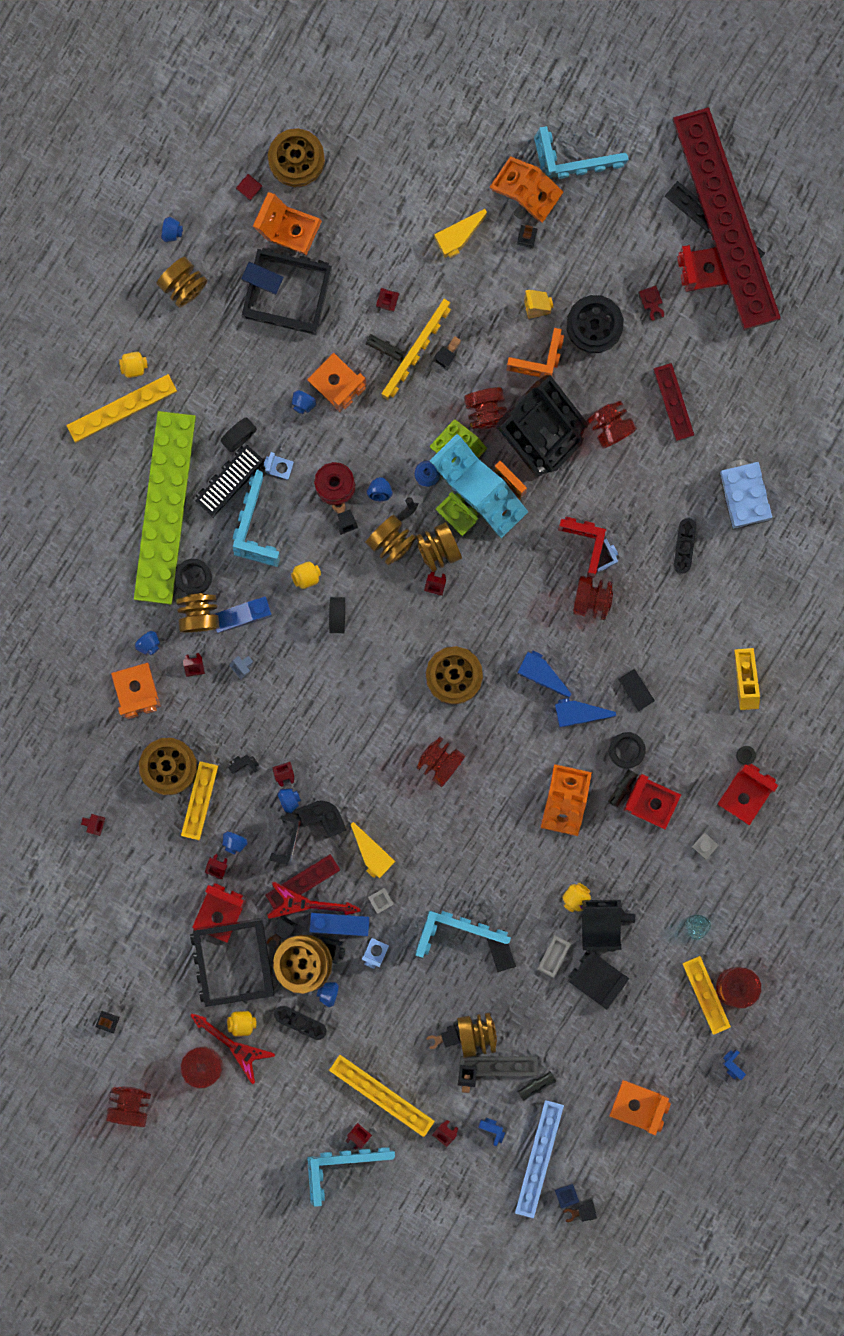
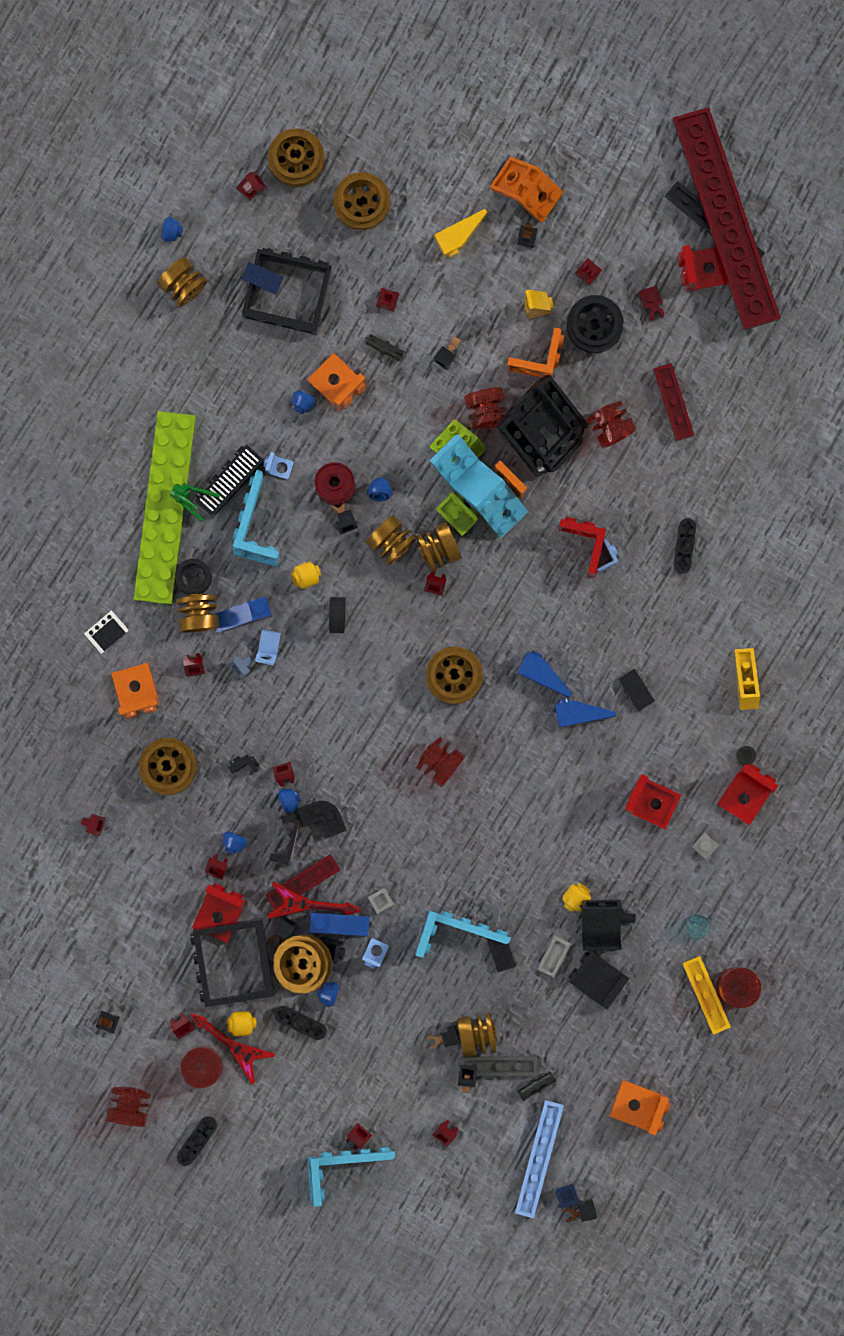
(106, 632): none -> black sticker
(121, 408): yellow plate -> none
(132, 364): yellow head -> none
(148, 643): blue cone -> none
(181, 495): none -> green plant
(182, 1026): none -> dark red tile
(199, 800): yellow plate -> none
(201, 1125): none -> black beam
(238, 434): black tyre -> none
(254, 183): none -> dark red tile
(268, 647): none -> light blue bracket
(277, 223): orange bracket -> none
(342, 195): none -> pearl gold wheel
(373, 855): yellow slope -> none
(381, 1095): yellow plate -> none
(409, 510): black bar -> none
(412, 356): yellow plate -> none
(421, 475): blue cone -> none
(490, 1125): blue bracket -> none
(548, 157): medium azure bracket -> none
(566, 800): orange bracket -> none
(588, 271): none -> dark red tile
(593, 598): clear red wheel -> none
(622, 788): pearl dark grey pin -> none
(641, 746): black tyre -> none
(734, 1071): blue bracket -> none
(745, 494): light blue piece -> none

